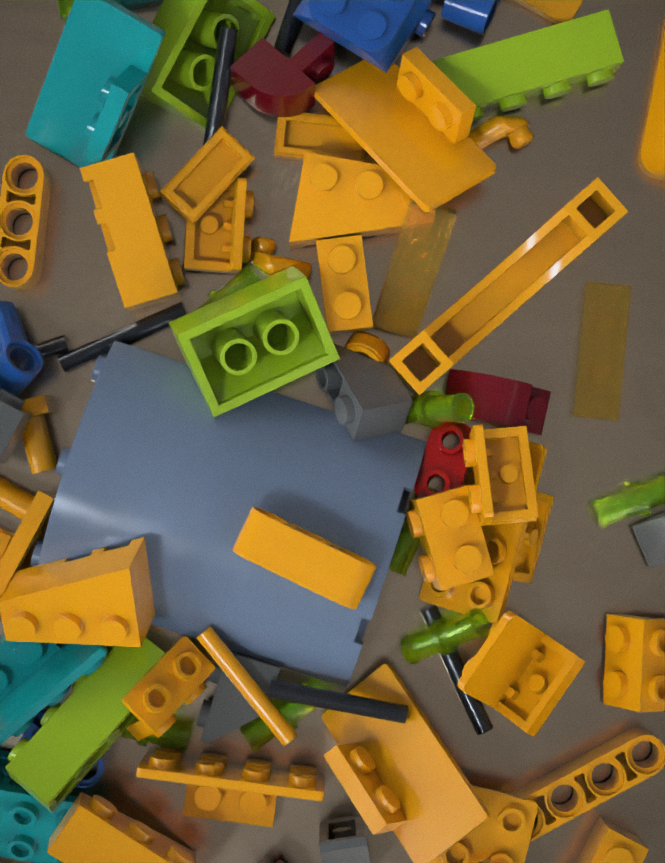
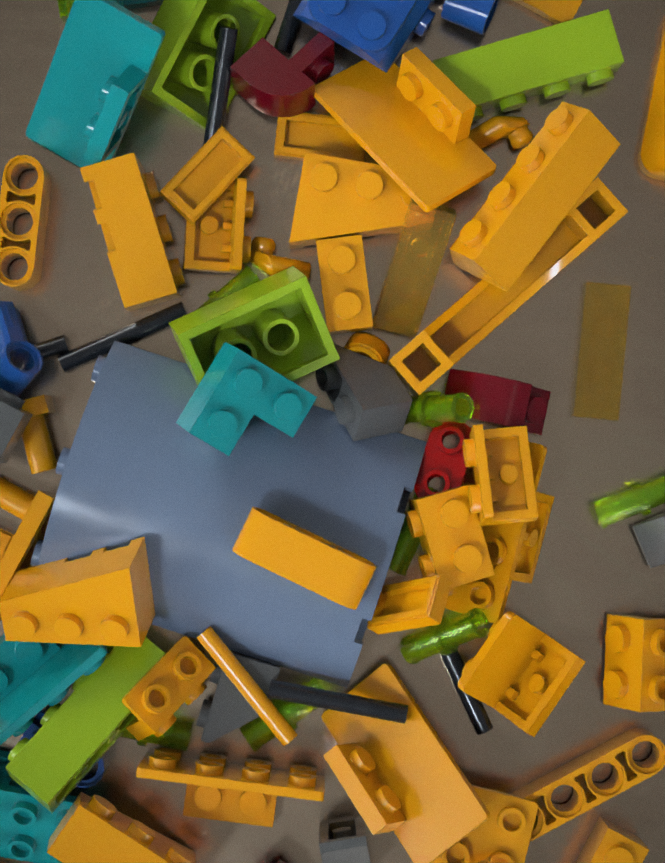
(234, 392): none -> teal brick
(411, 604): none -> light orange tile
(534, 196): none -> light orange slope

